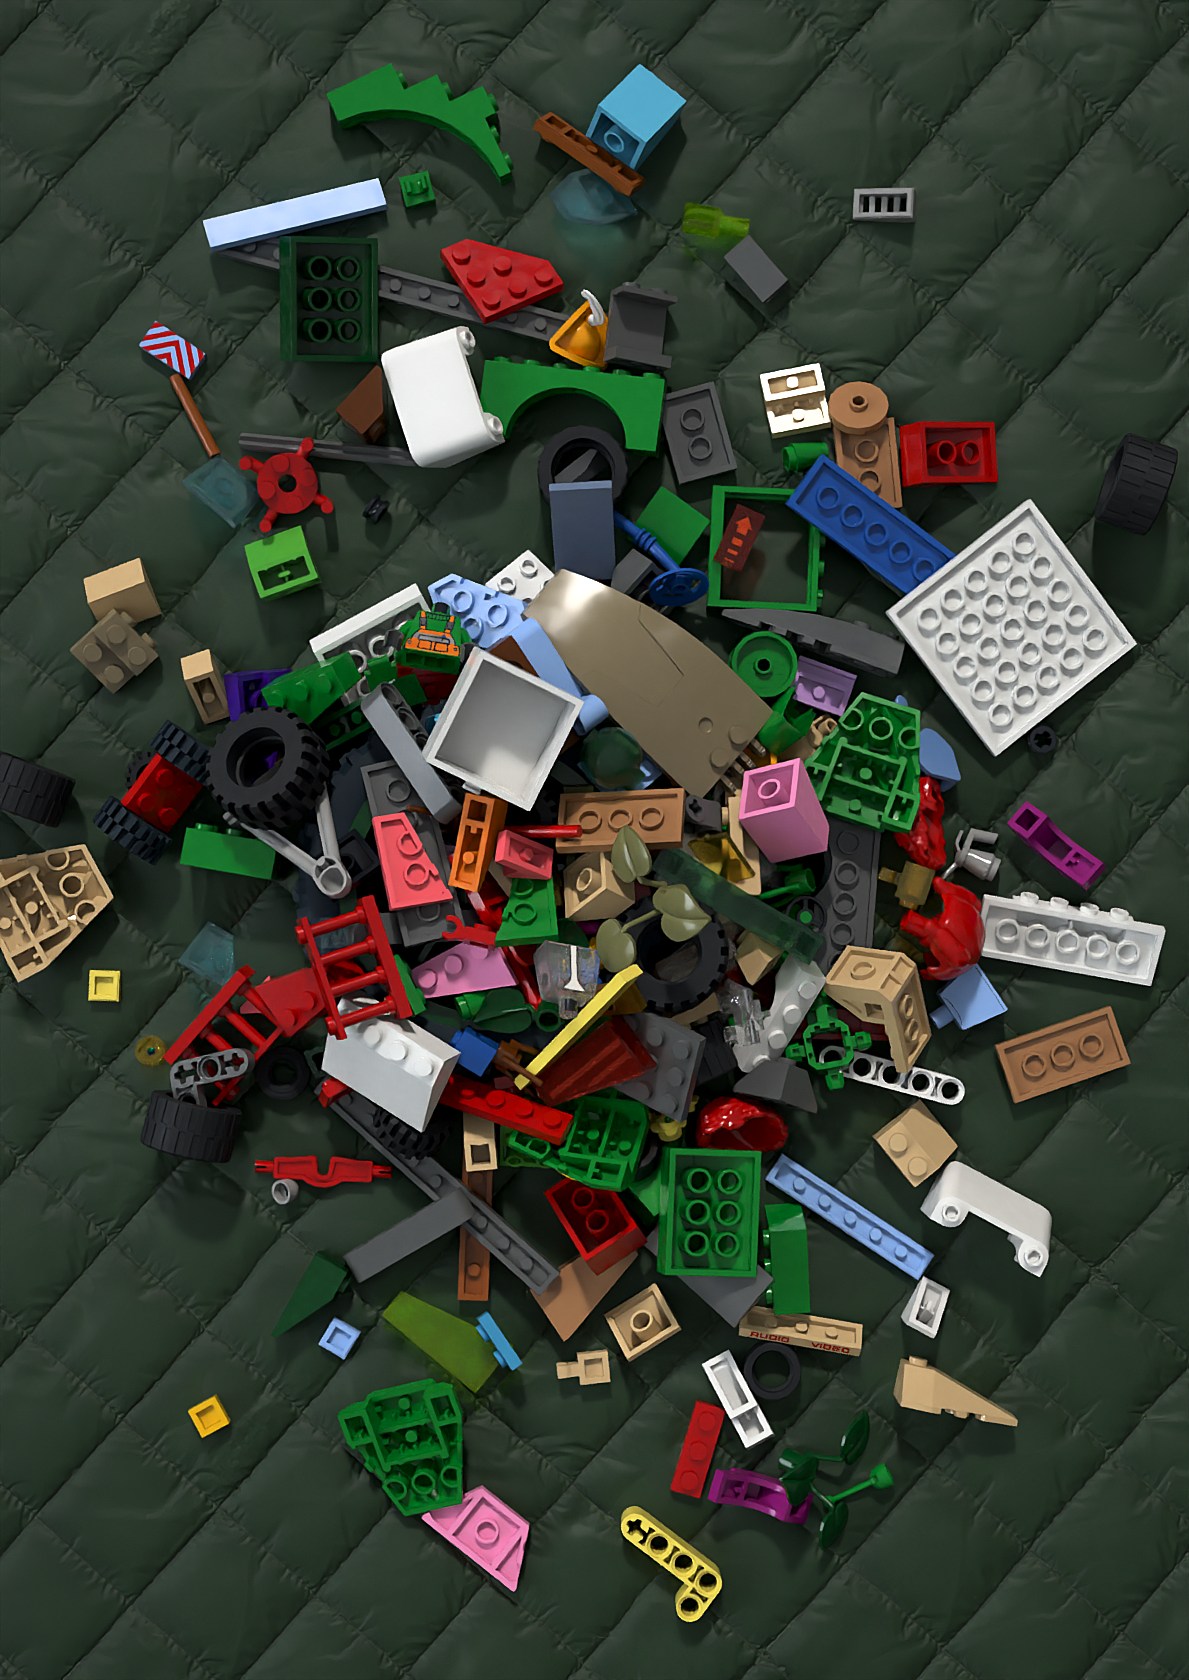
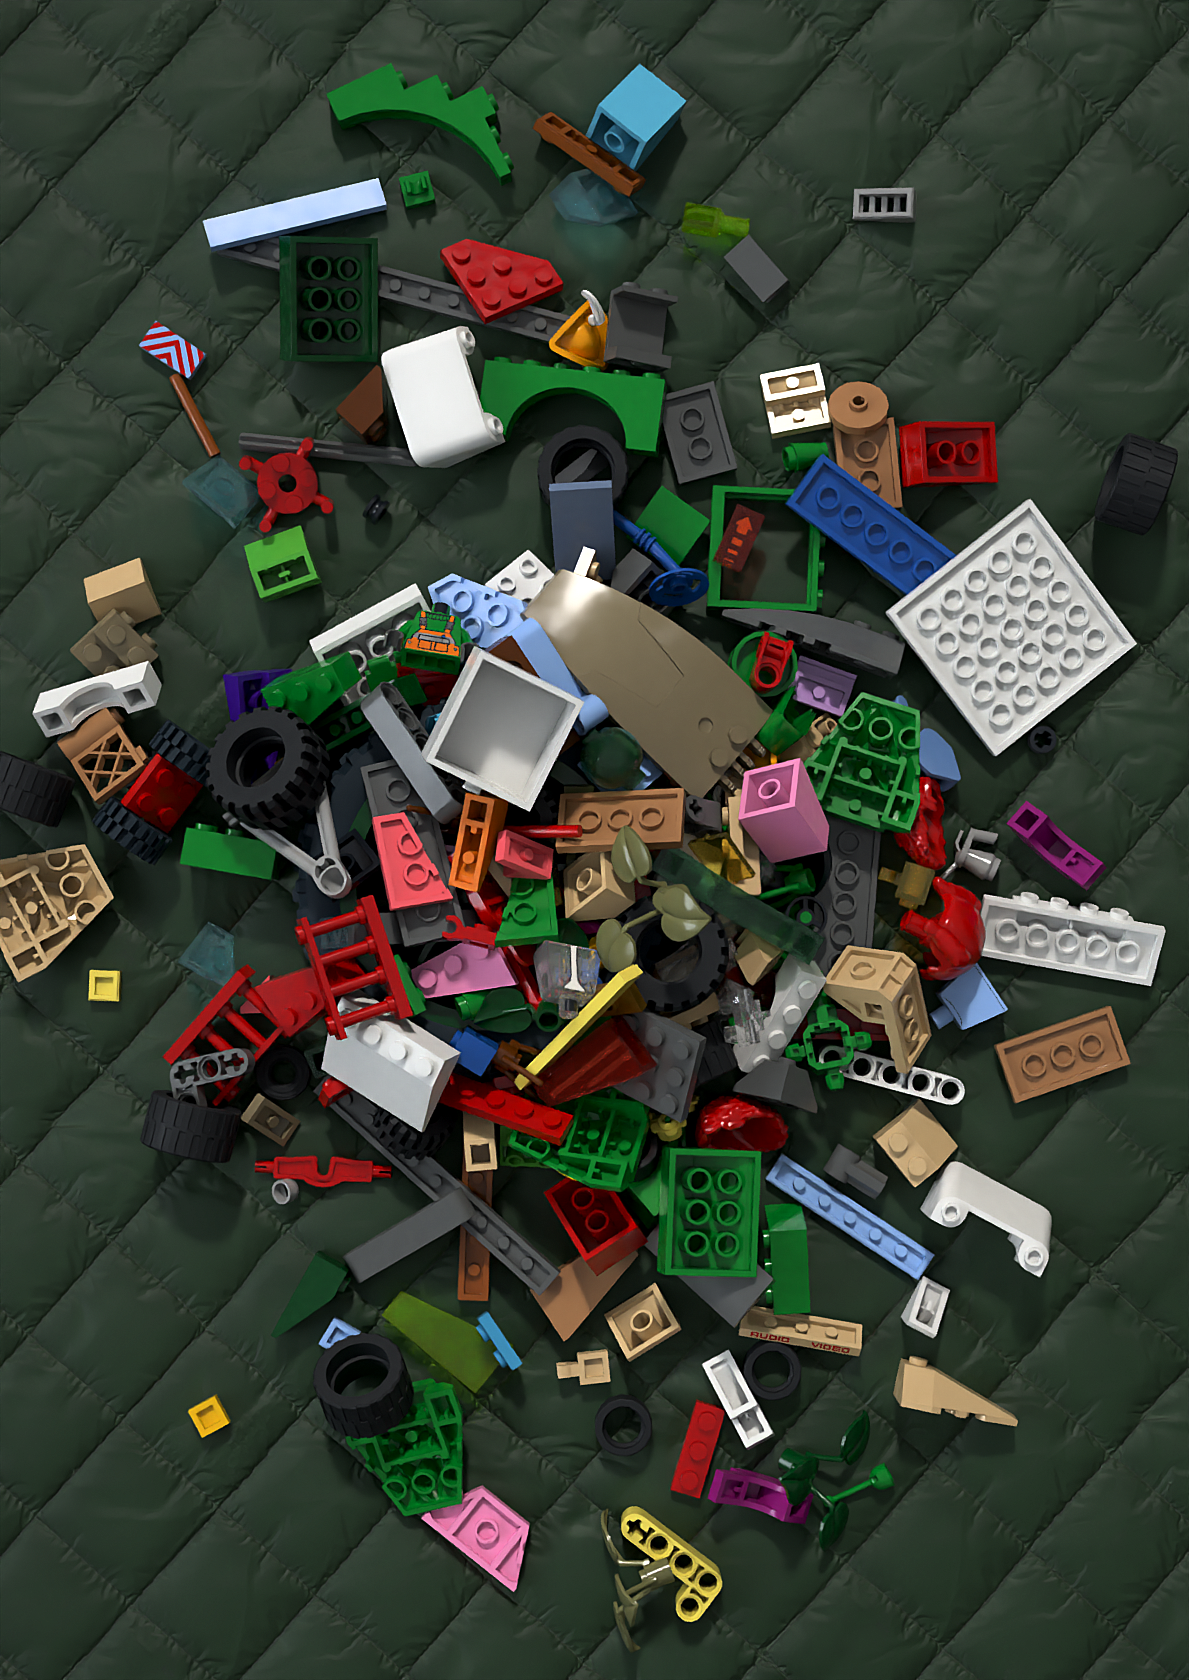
(67, 706): none -> white arch
(93, 740): none -> medium nougat piece
(150, 1051): clear yellow tile -> none
(205, 686): tan slope -> none
(270, 1119): none -> dark tan slope
(372, 1412): none -> black tyre
(588, 565): none -> plate
(639, 1442): none -> black tyre
(652, 1576): none -> olive plant
(770, 657): none -> red piece
(849, 1168): none -> dark grey piece

